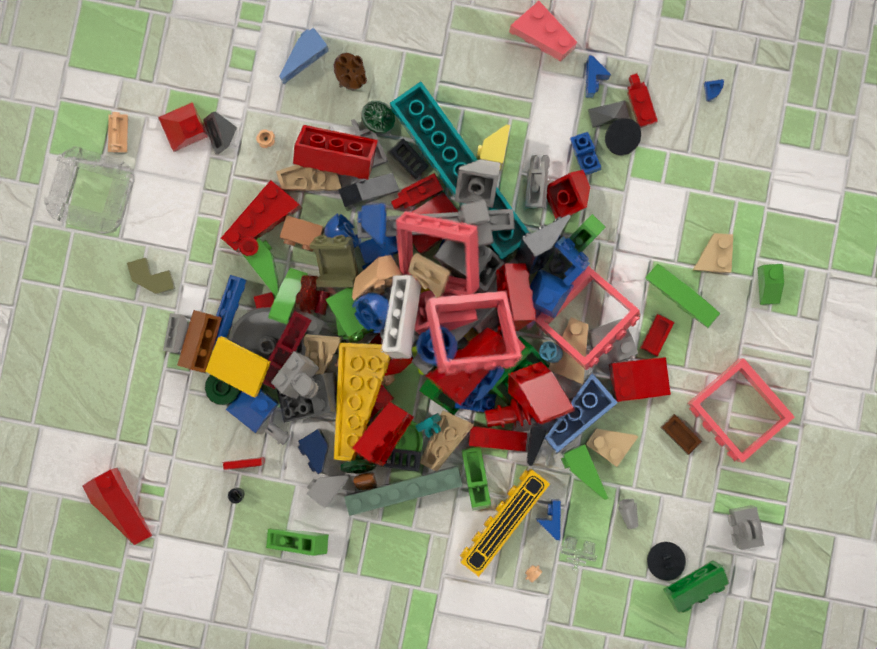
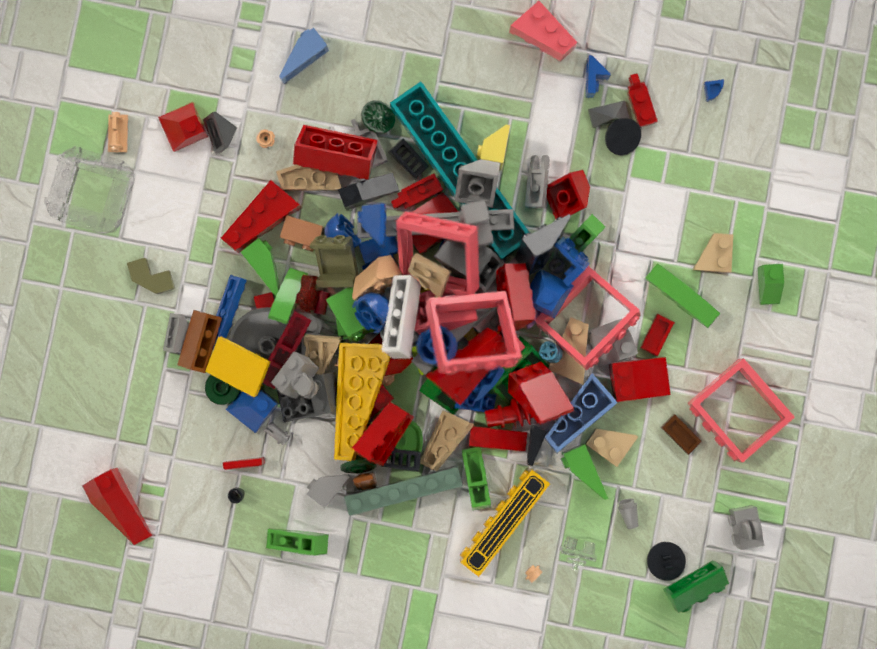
(248, 246): red tile -> none
(316, 449): dark blue slope -> none
(350, 71): reddish brown plate -> none
(429, 423): teal tile -> none
(552, 524): blue slope -> none
(585, 153): blue slope -> none

